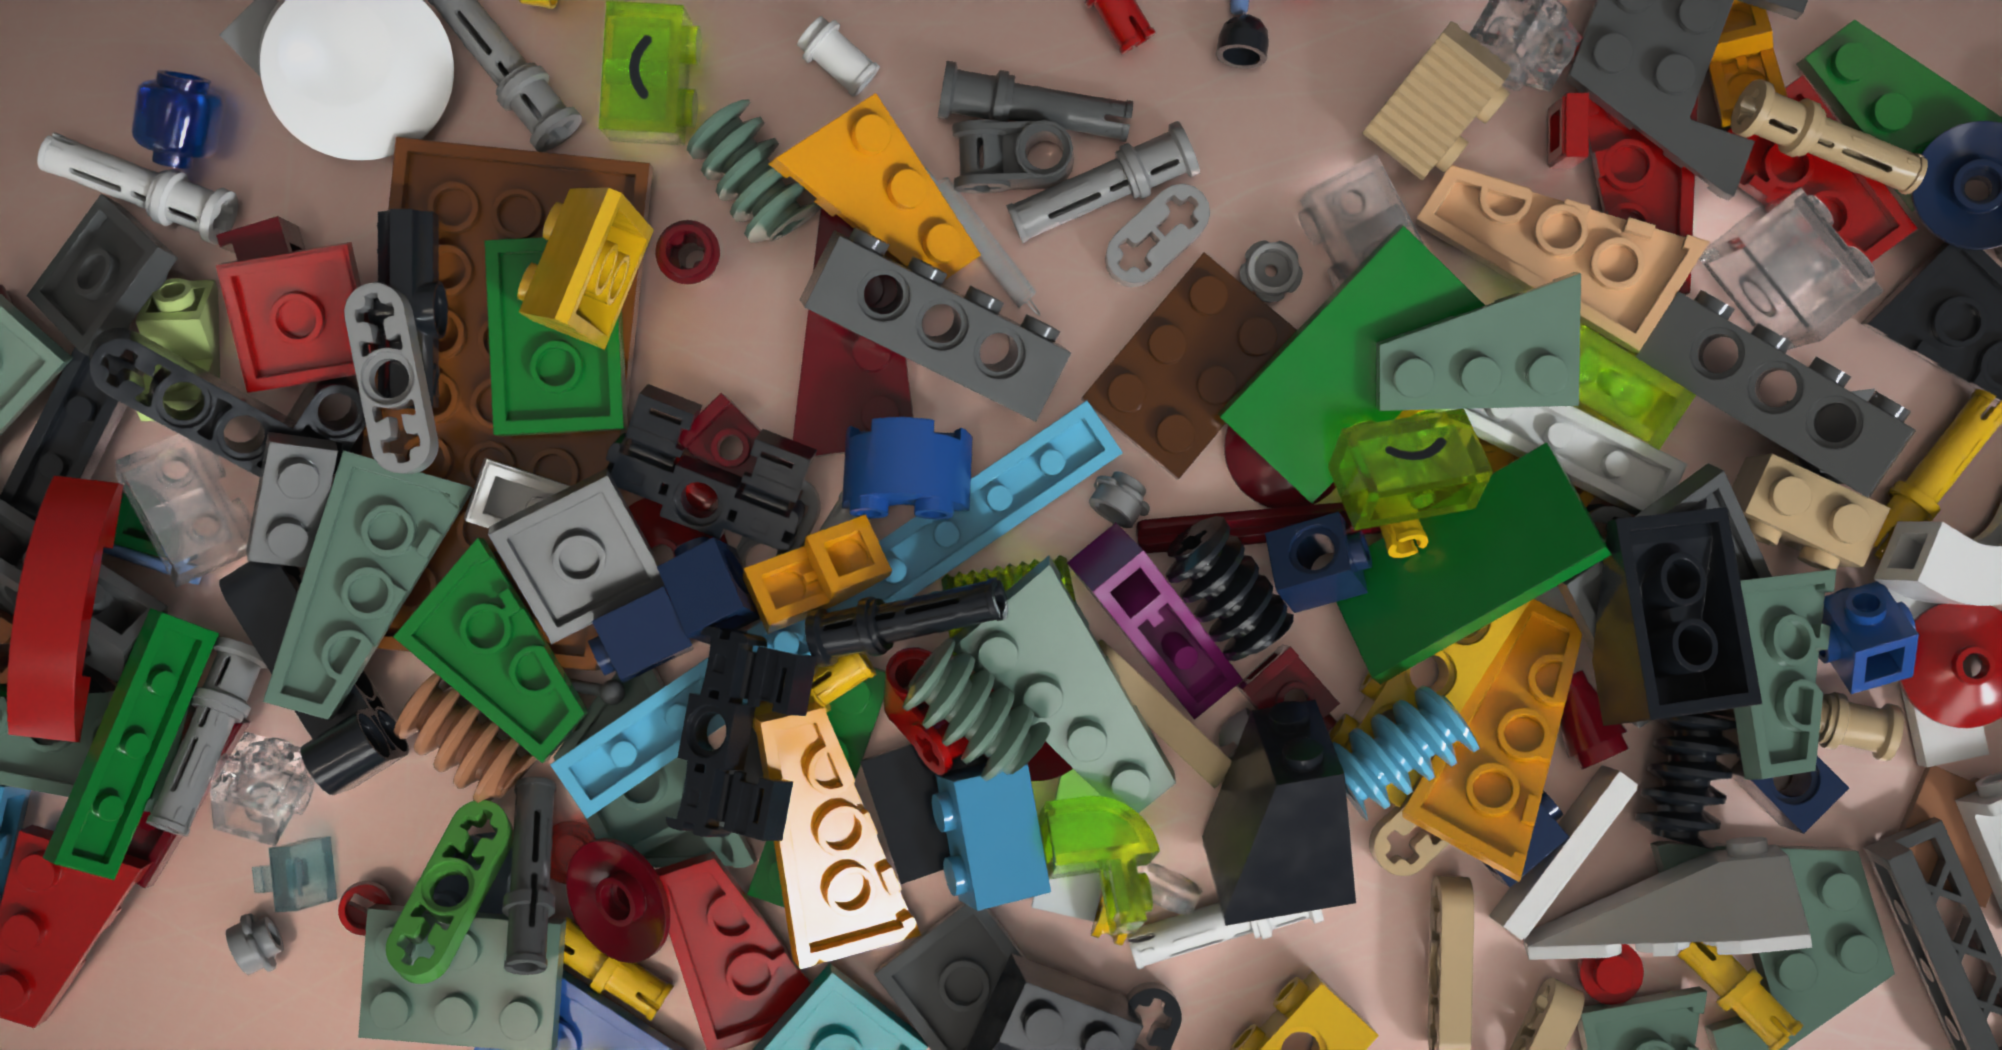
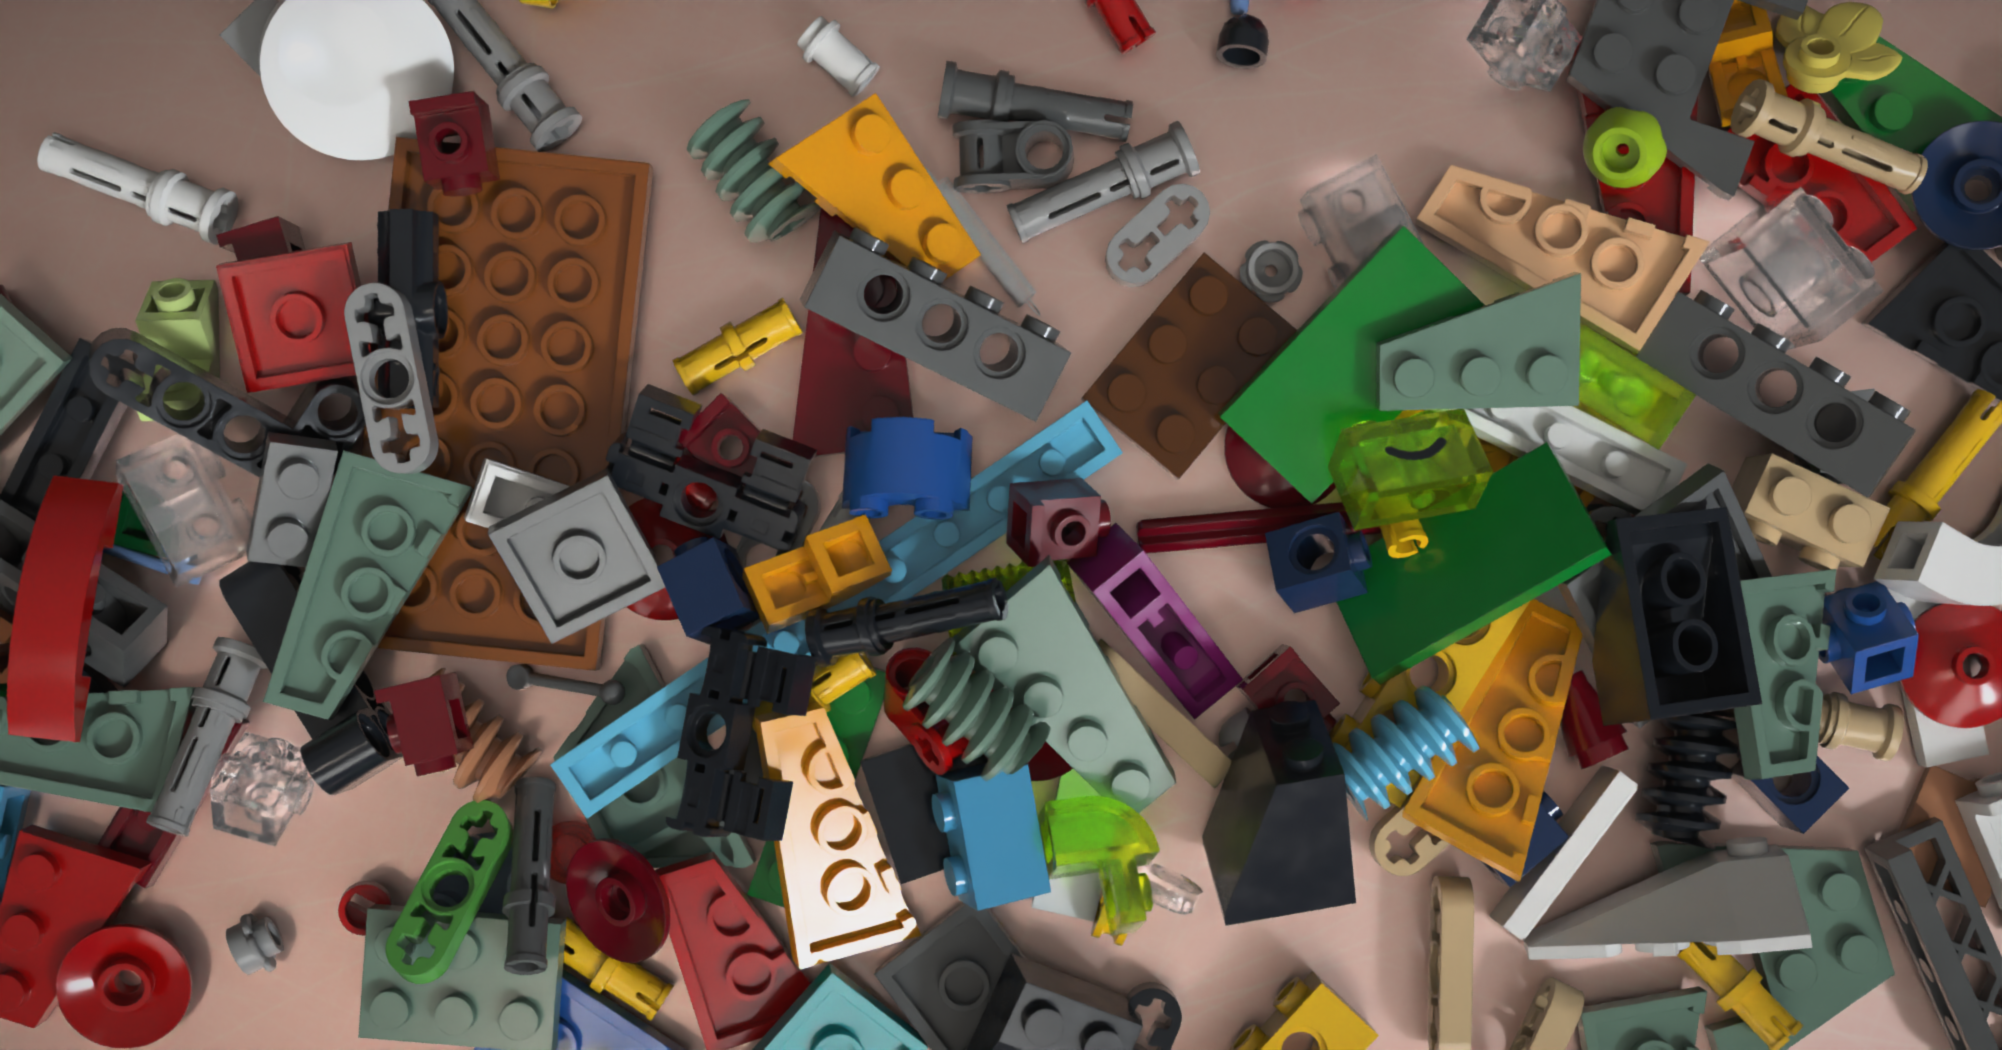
(101, 274): dark grey plate -> none
(119, 1013): none -> red dish
(131, 745): green plate -> none
(177, 118): clear blue head -> none
(298, 874): clear light blue tile -> none
(427, 722): none -> dark red brick
(474, 160): none -> dark red brick
(493, 653): green wing -> none
(541, 375): green plate -> none
(586, 264): yellow slope -> none
(639, 636): dark blue brick -> none
(648, 73): clear neon green brick -> none
(678, 242): dark red cone -> none
(737, 346): none -> yellow pin
(1039, 519): none -> brick
(1119, 499): light grey plate -> none
(1199, 930): white pin -> none
(1230, 587): black piece -> none
(1439, 101): tan brick -> none
(1568, 131): red tile -> none
(1612, 978): red plate -> none
(1629, 127): none -> lime plate
(1834, 47): none -> light yellow plate

